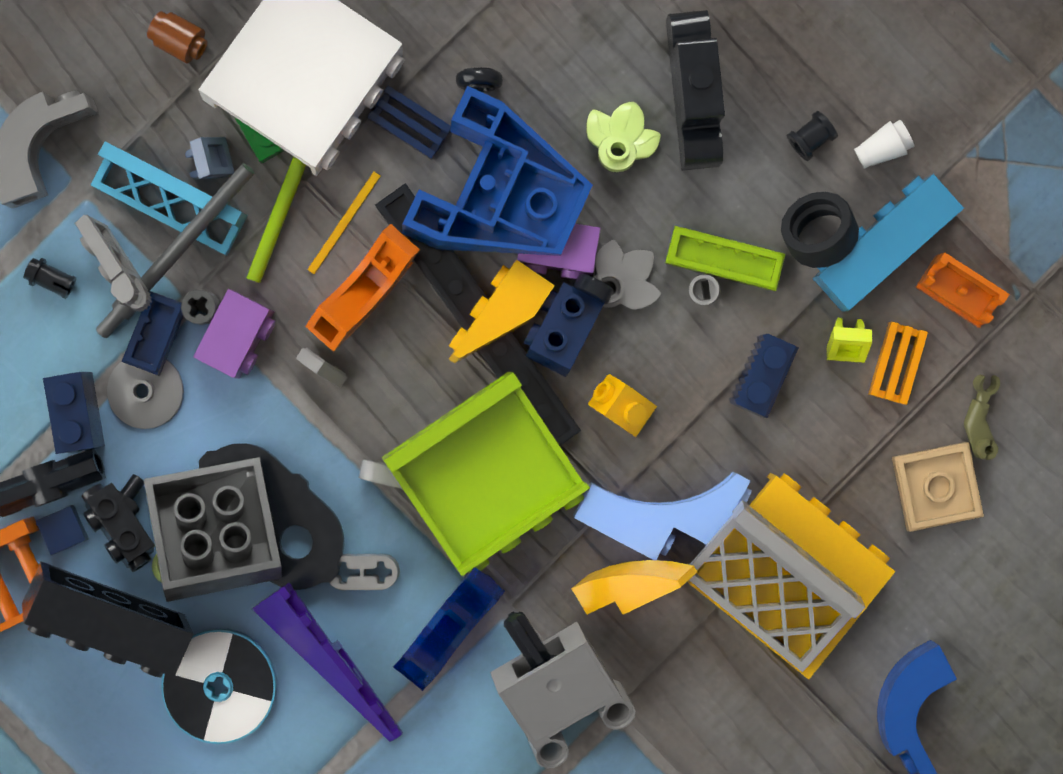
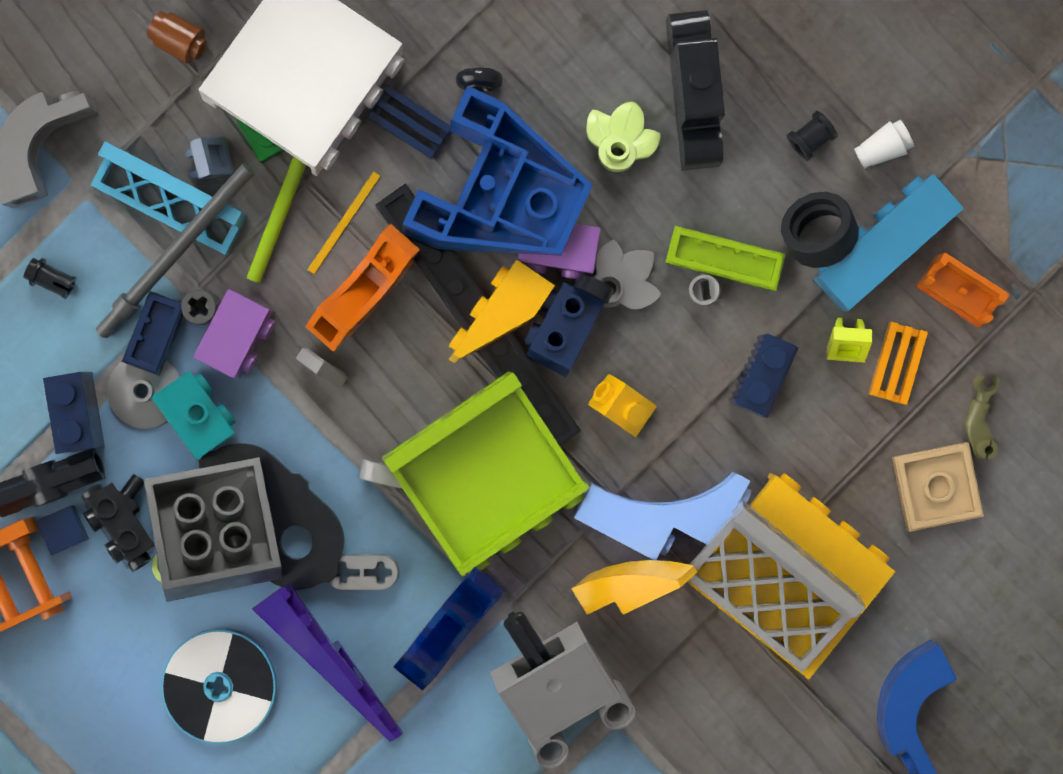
(106, 621): black brick -> none
(115, 264): light grey hinge -> none
(193, 413): none -> teal brick

